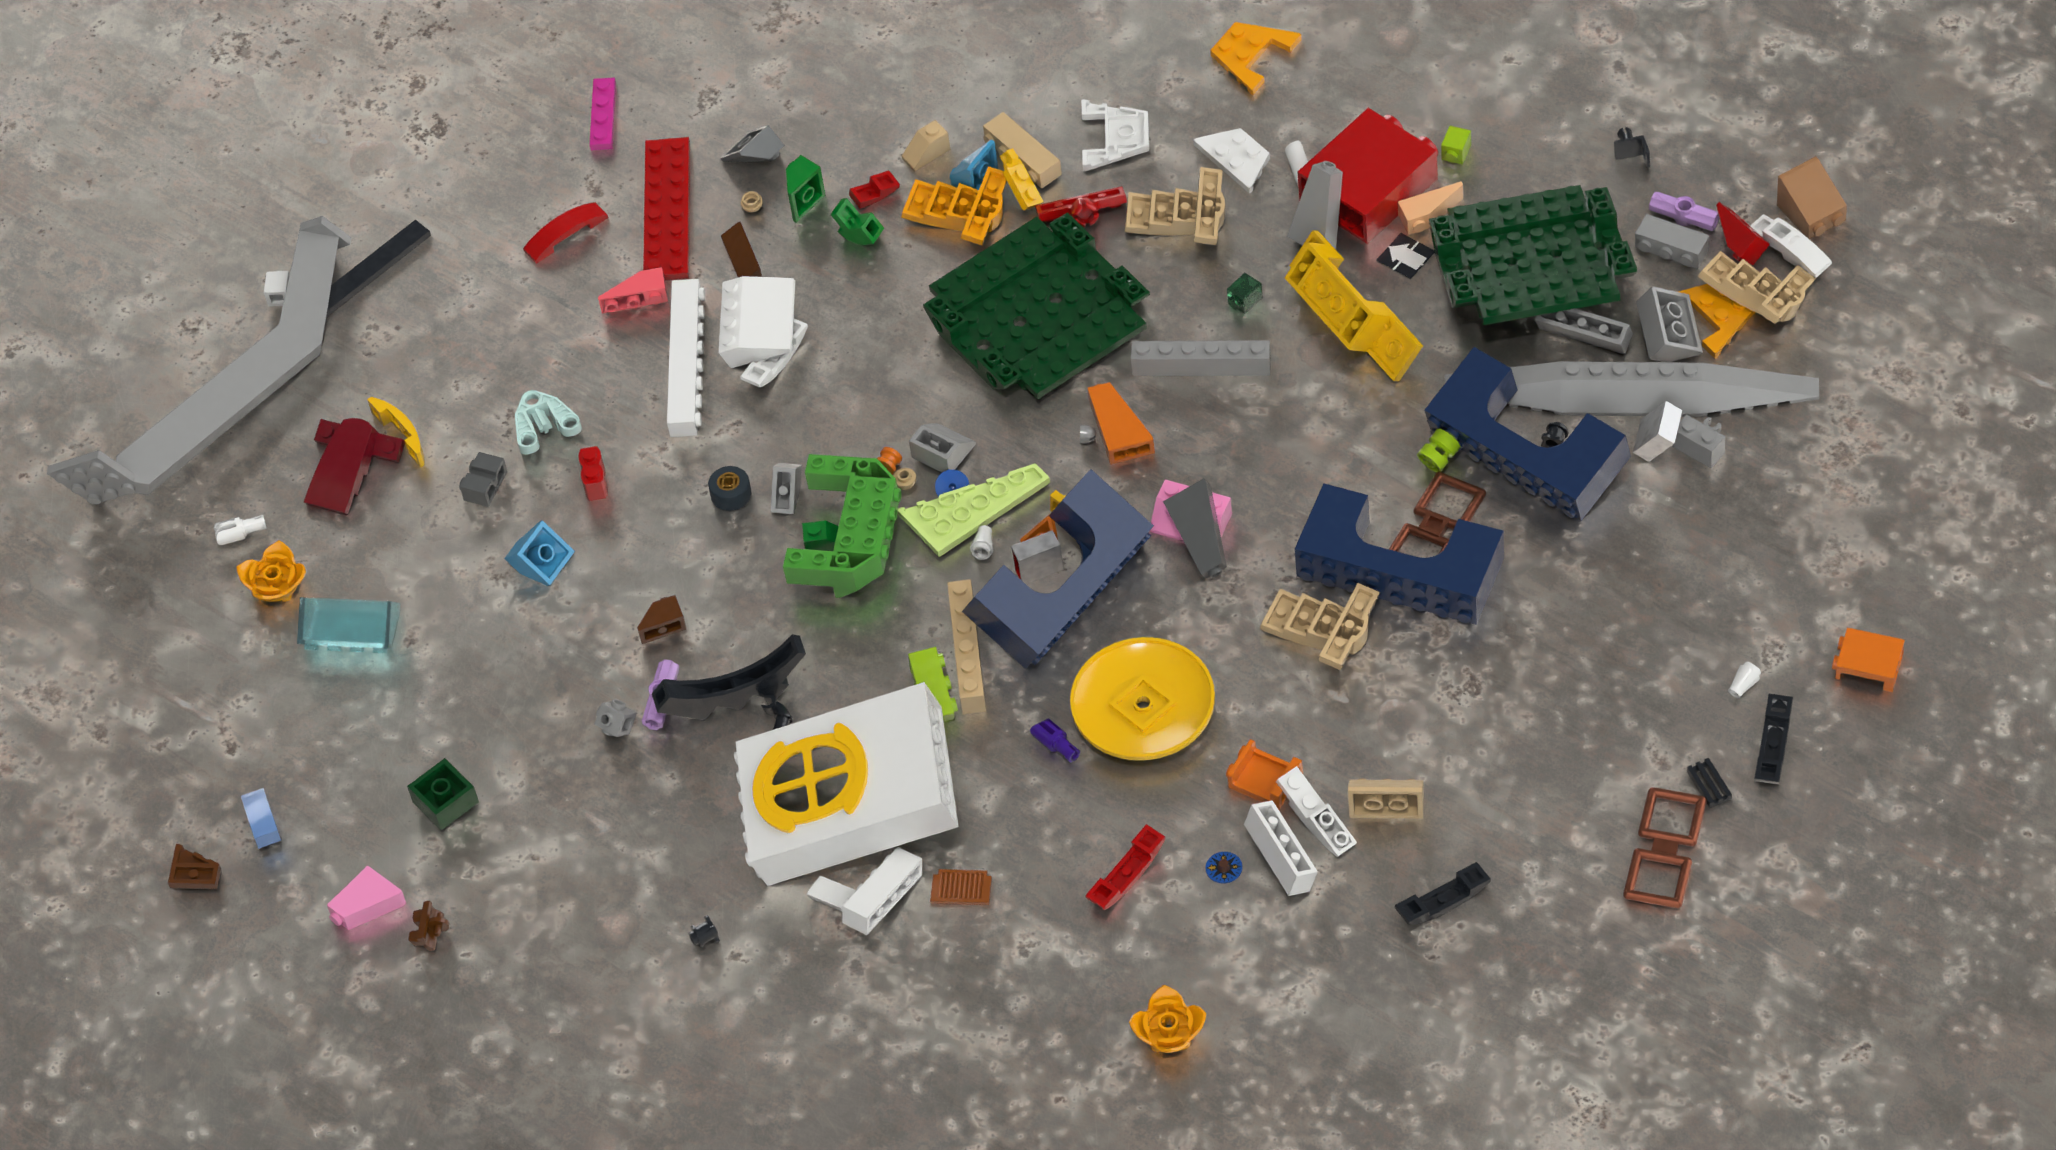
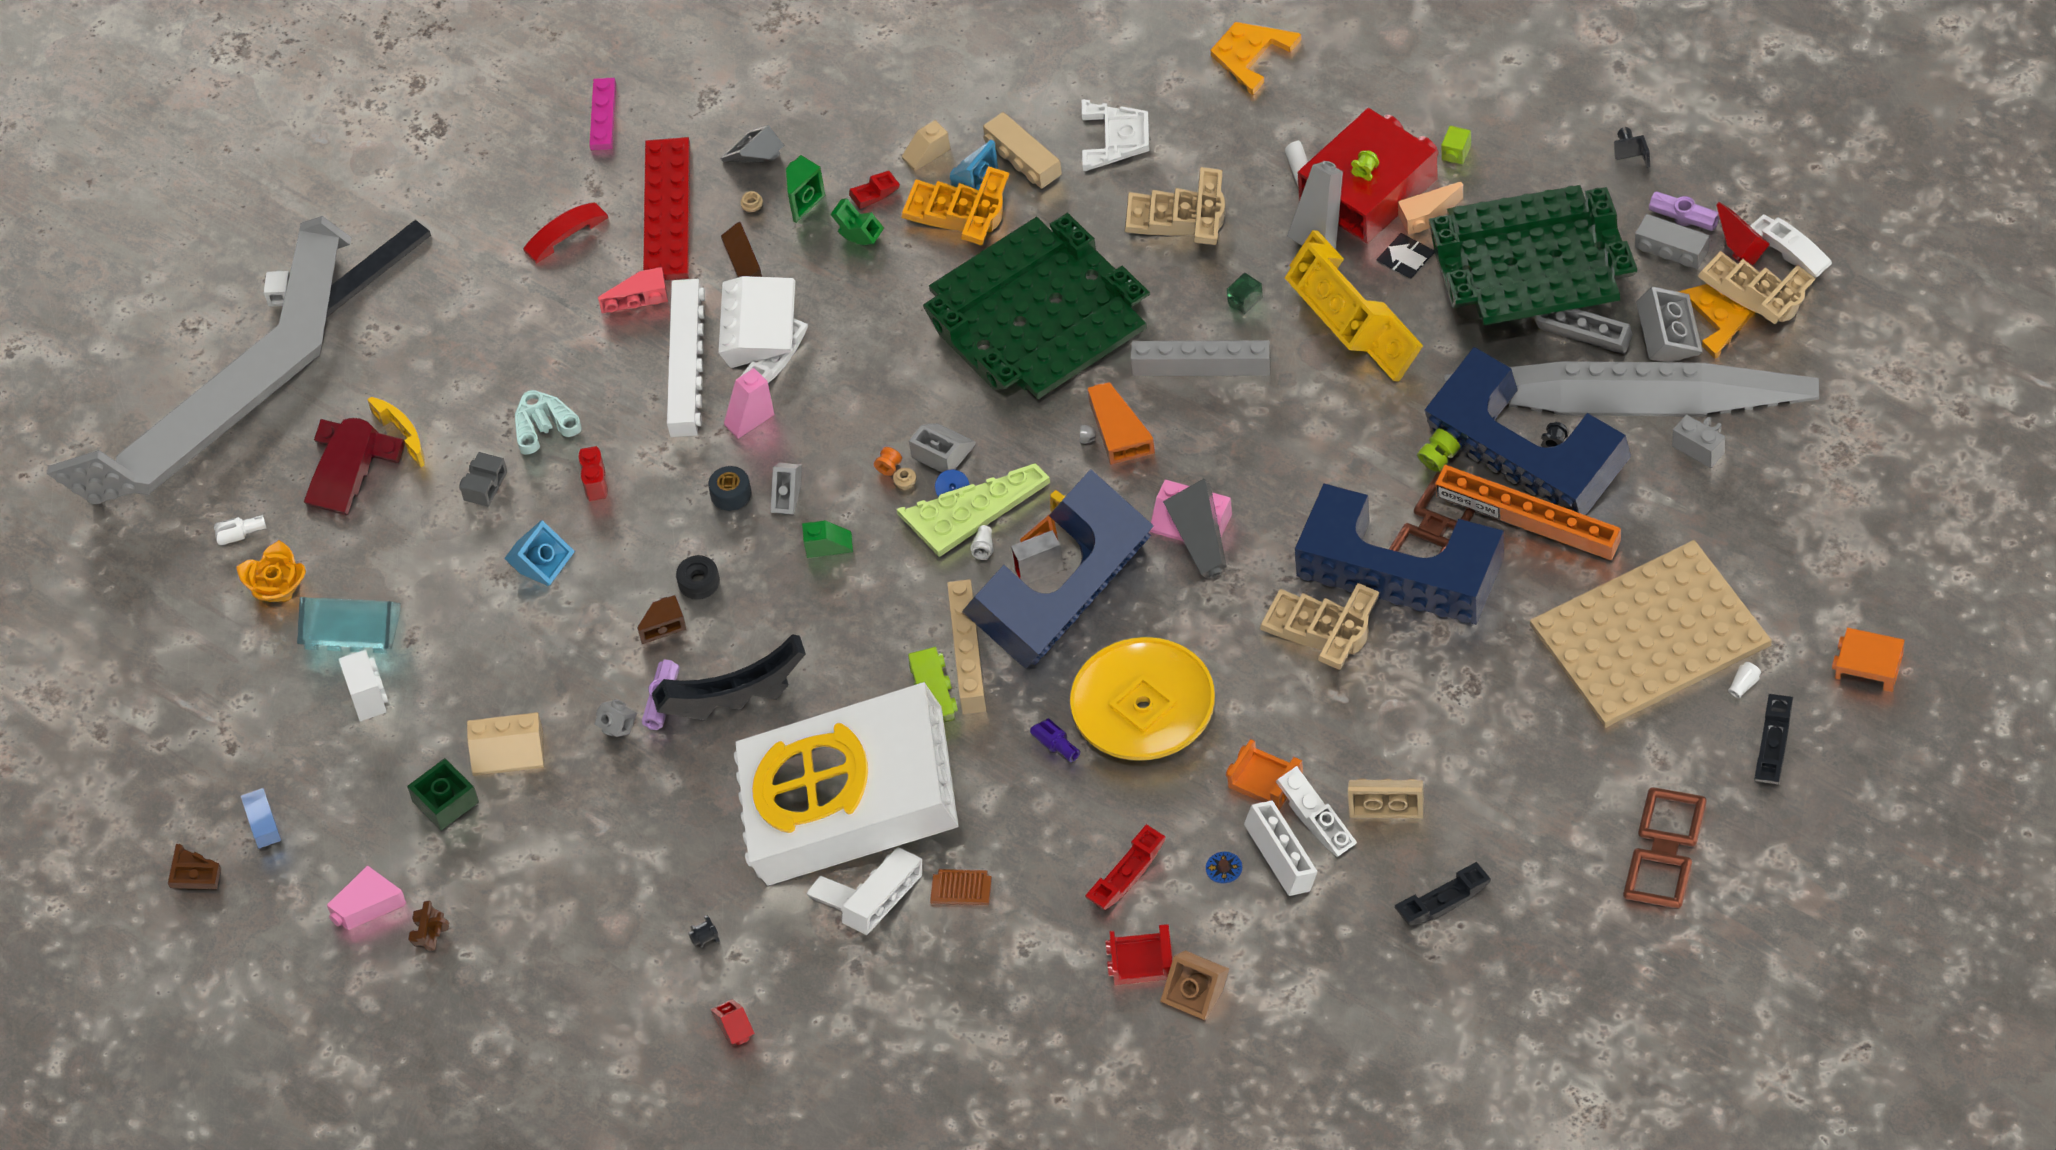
(364, 684): none -> white piece
(505, 744): none -> tan slope
(697, 565): none -> black tyre
(733, 1022): none -> red slope
(748, 404): none -> bright pink slope
(781, 713): black piece -> none
(863, 528): bright green wedge -> none
(1020, 180): yellow hinge -> none
(1083, 207): red plate -> none
(1140, 957): none -> red panel
(1164, 1009): light orange brick -> none
(1194, 984): none -> medium nougat slope
(1235, 155): white wing -> none
(1365, 164): none -> lime brick
(1528, 512): none -> orange brick
(1650, 633): none -> tan plate
(1657, 431): flat silver piece -> none
(1700, 767): black tile -> none
(1810, 198): medium nougat slope -> none

